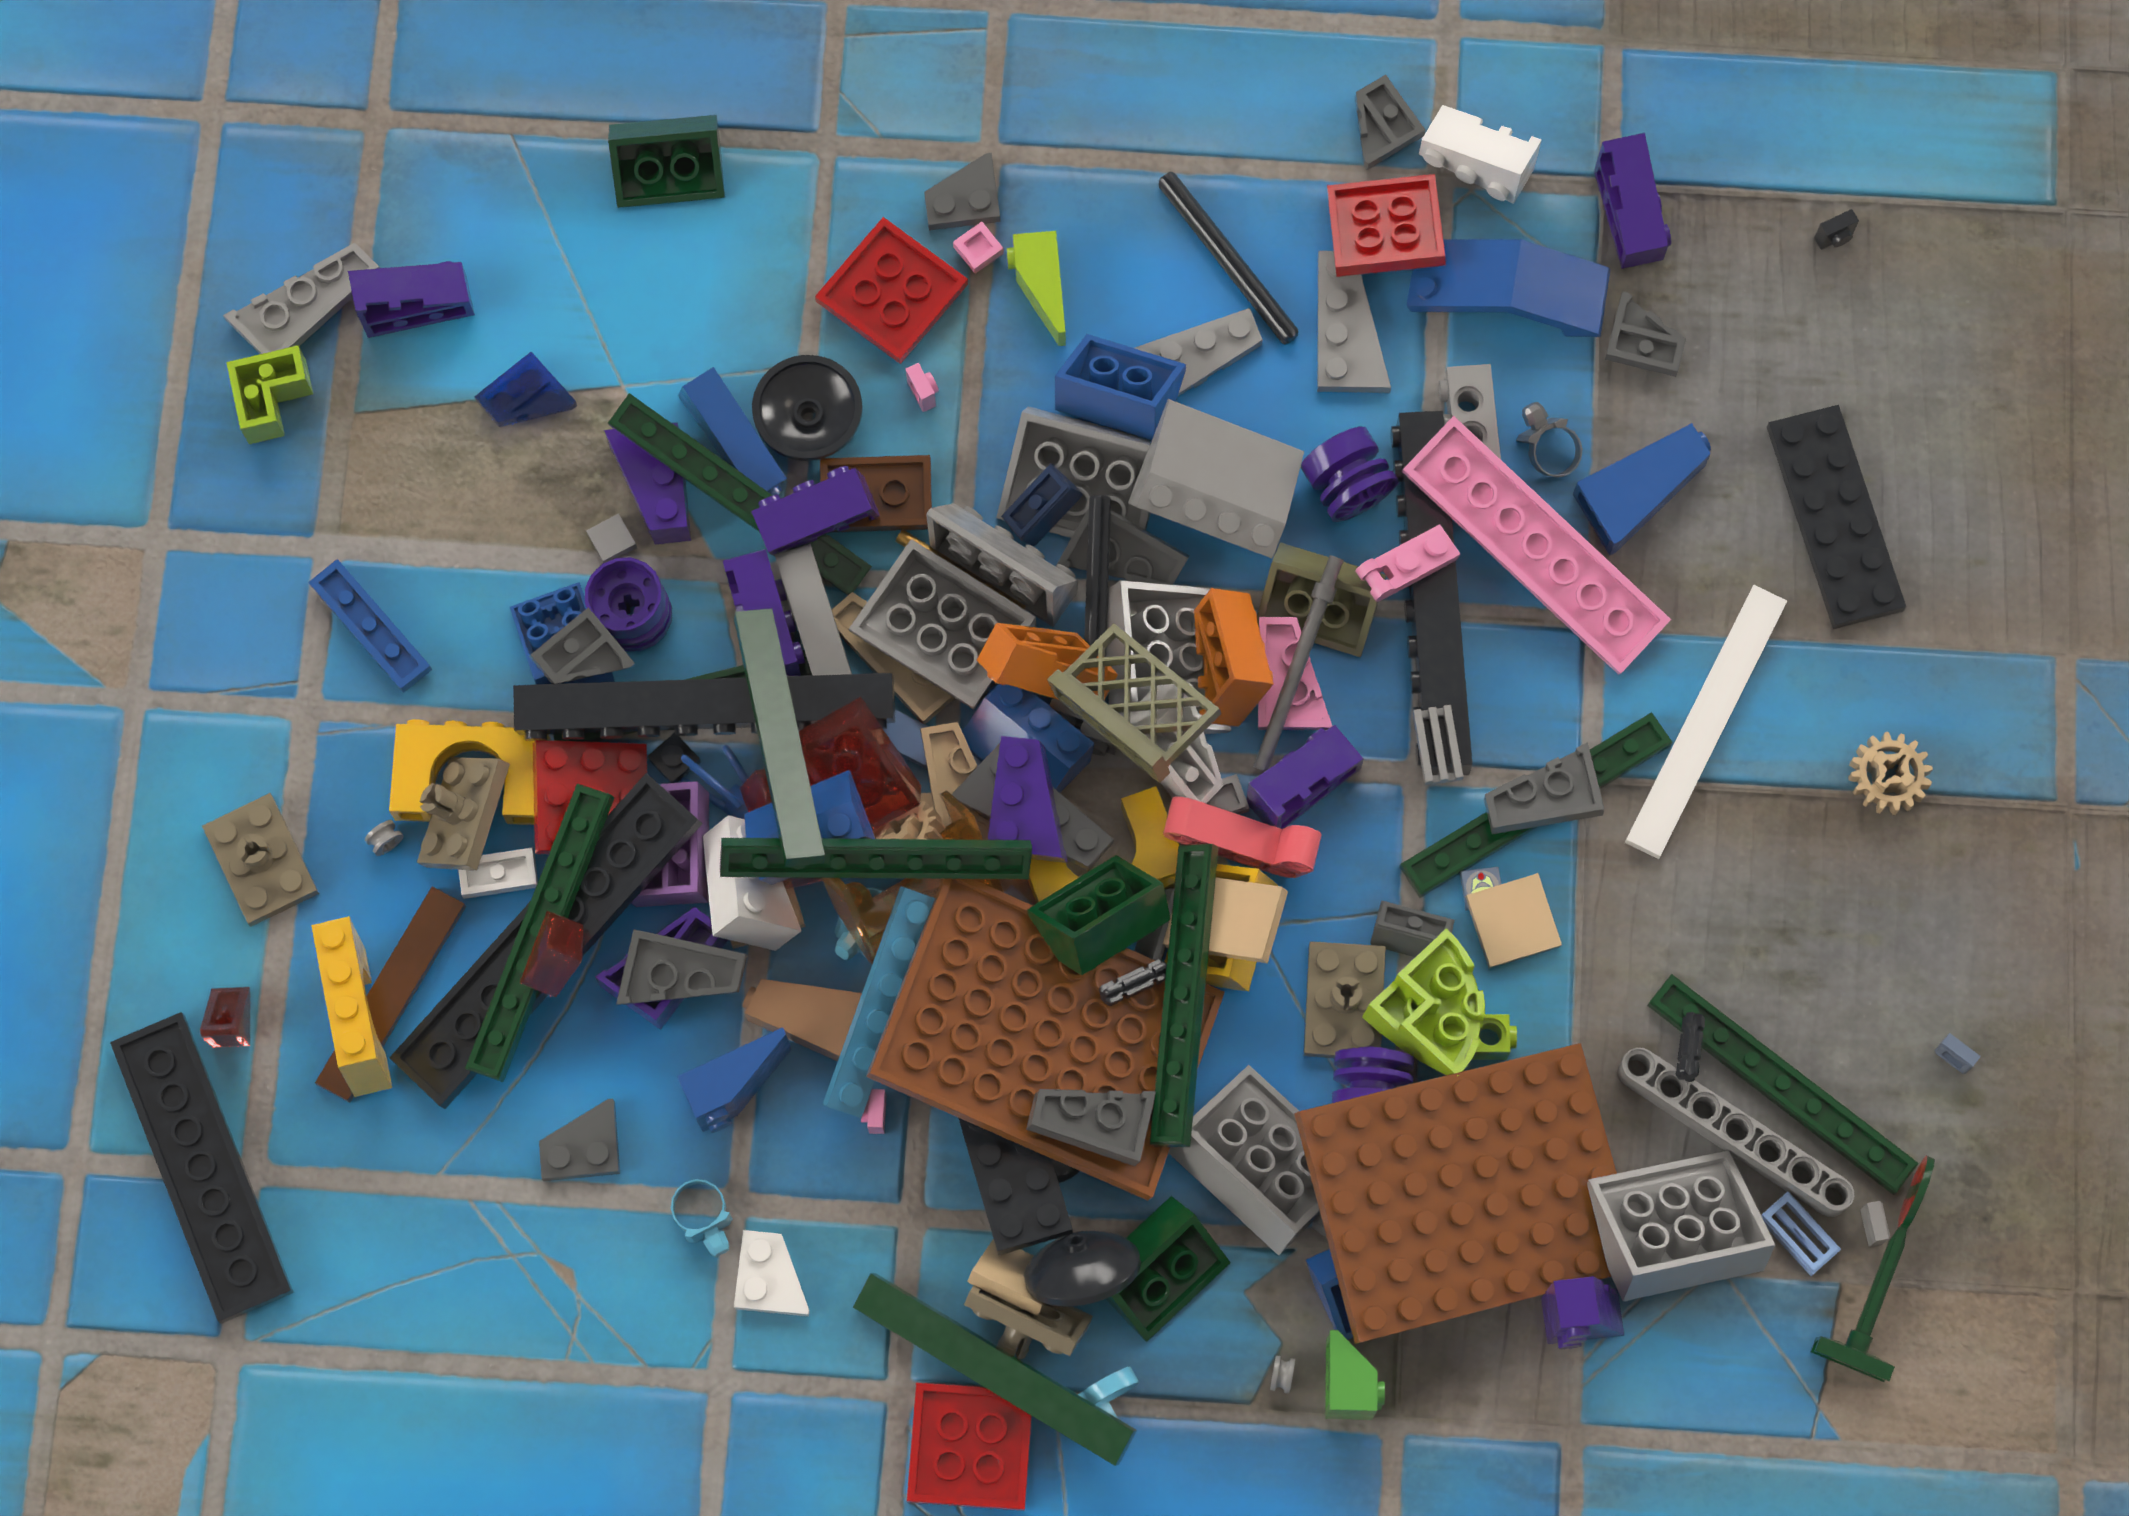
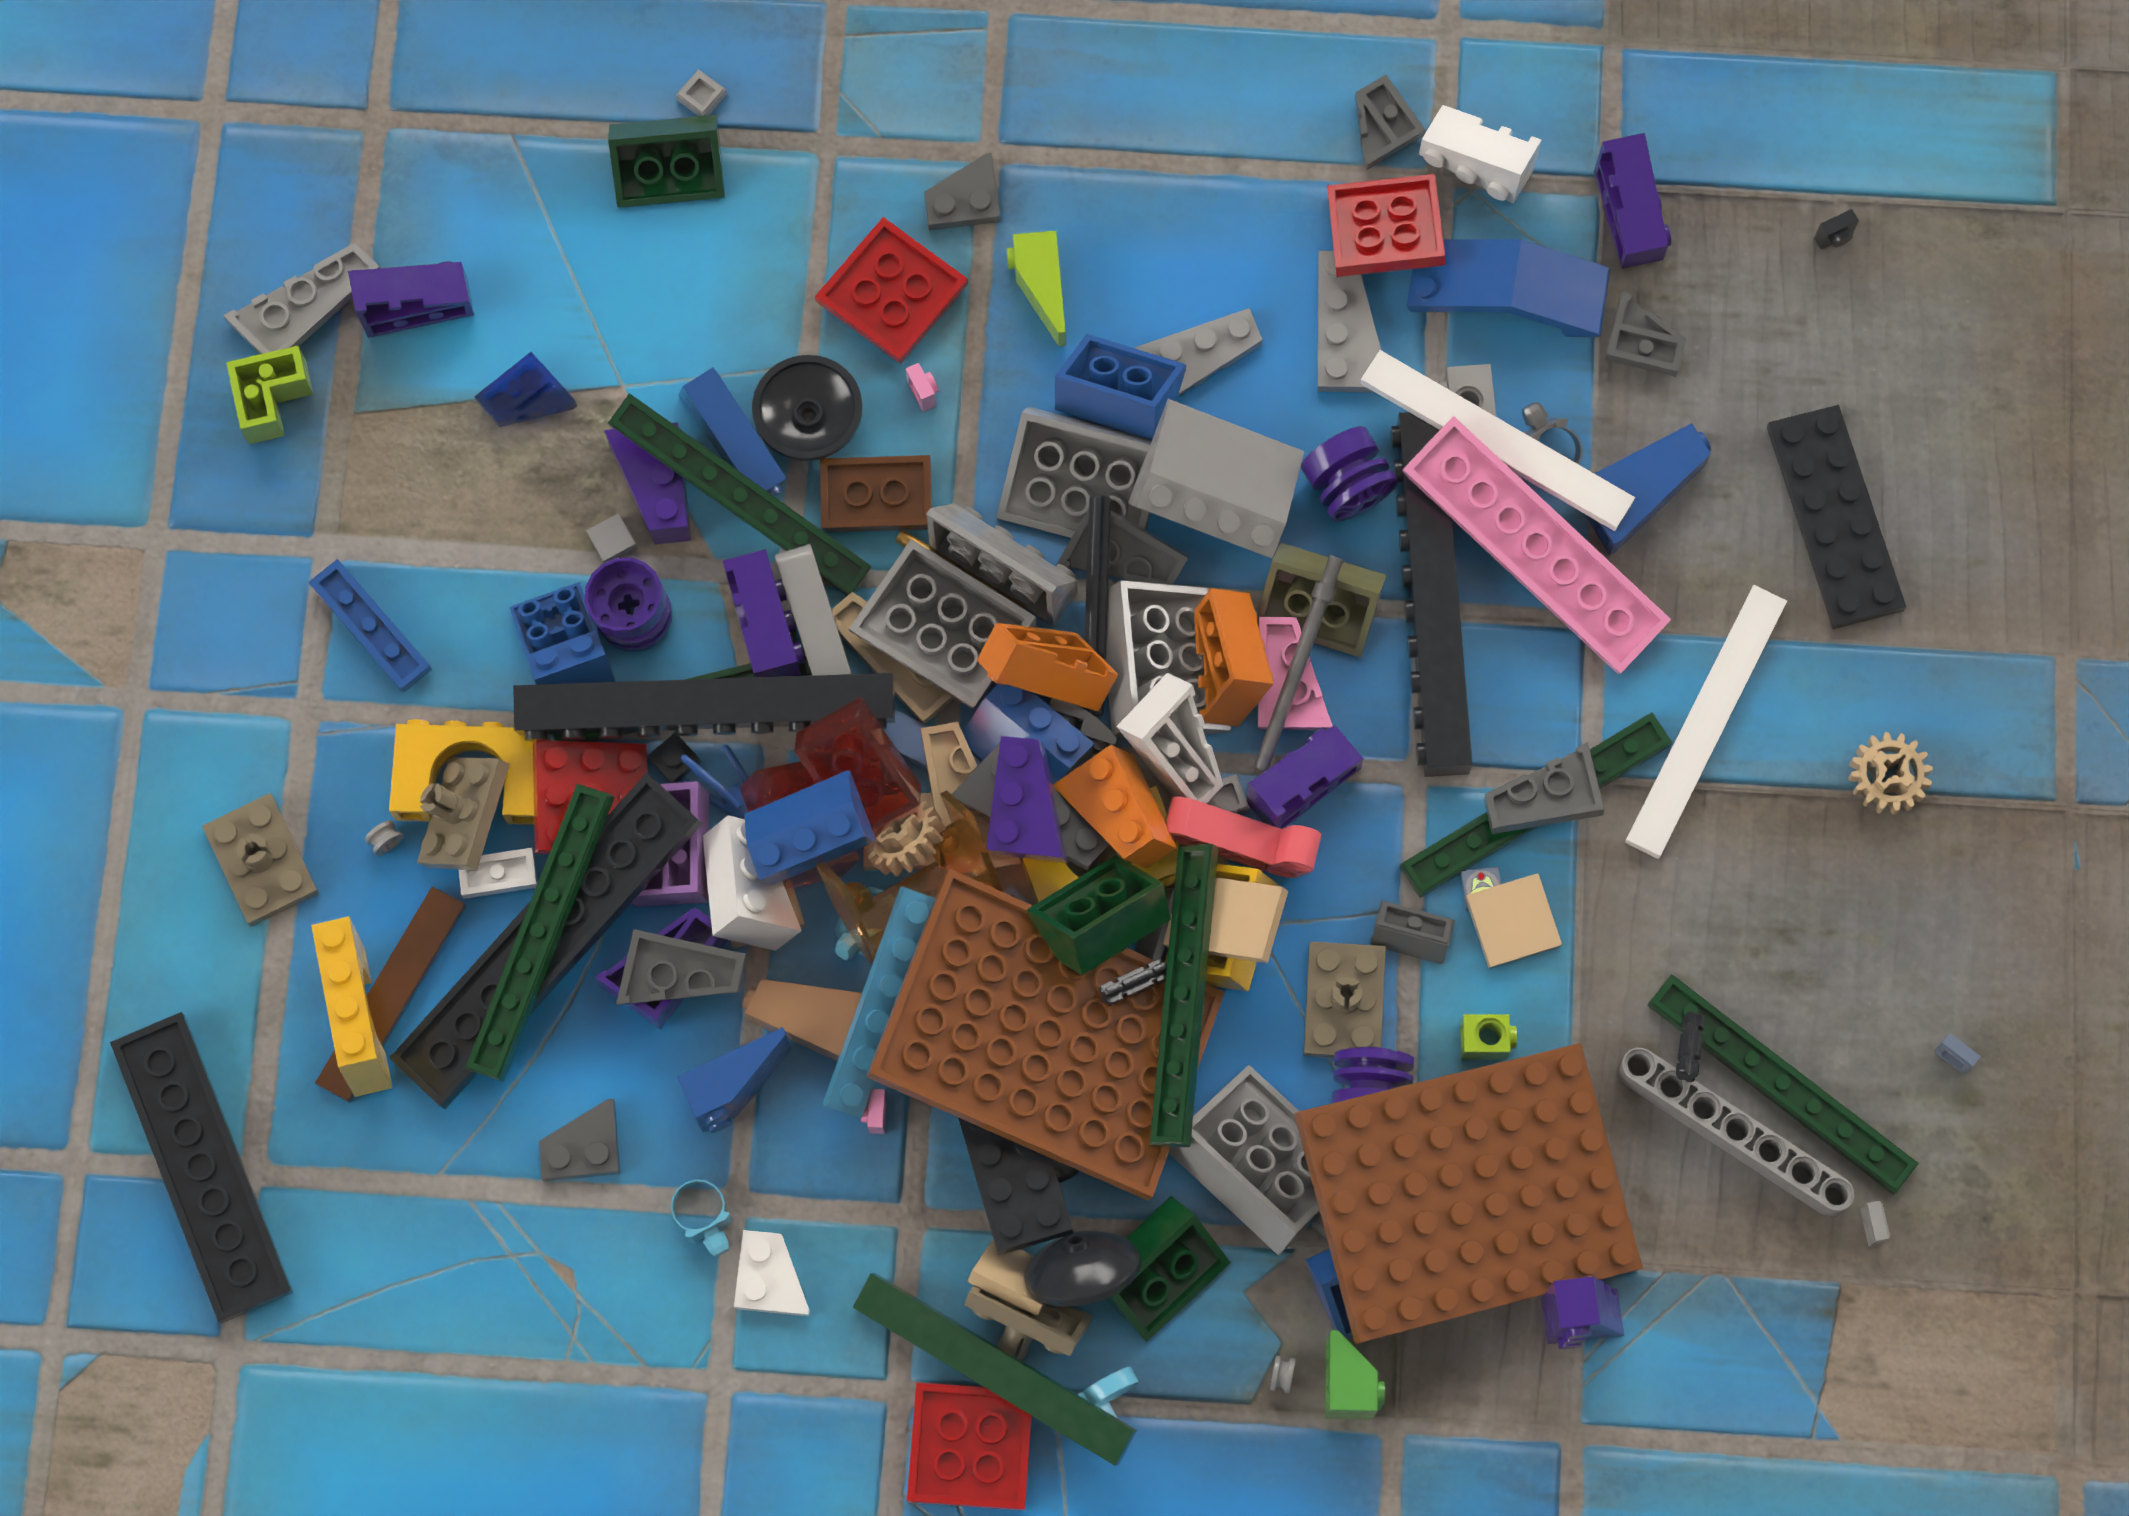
(227, 1017): slope -> none
(554, 955): clear red slope -> none
(580, 651): dark grey wing -> none
(701, 94): none -> light grey tile
(779, 738): tile -> none
(814, 510): dark purple wedge -> none
(882, 859): dark green tile -> none
(978, 247): bright pink plate -> none
(1041, 505): dark blue slope -> none
(1098, 1122): dark grey wing -> none
(1106, 717): olive fence -> none
(1119, 805): none -> orange wedge
(1228, 258): black axle -> none
(1408, 563): bright pink plate -> none
(1433, 714): light grey tile -> none
(1433, 1007): lime brick -> none
(1516, 449): none -> white tile
(1678, 1225): light grey slope -> none
(1789, 1244): light blue tile -> none
(1855, 1351): dark green piece -> none

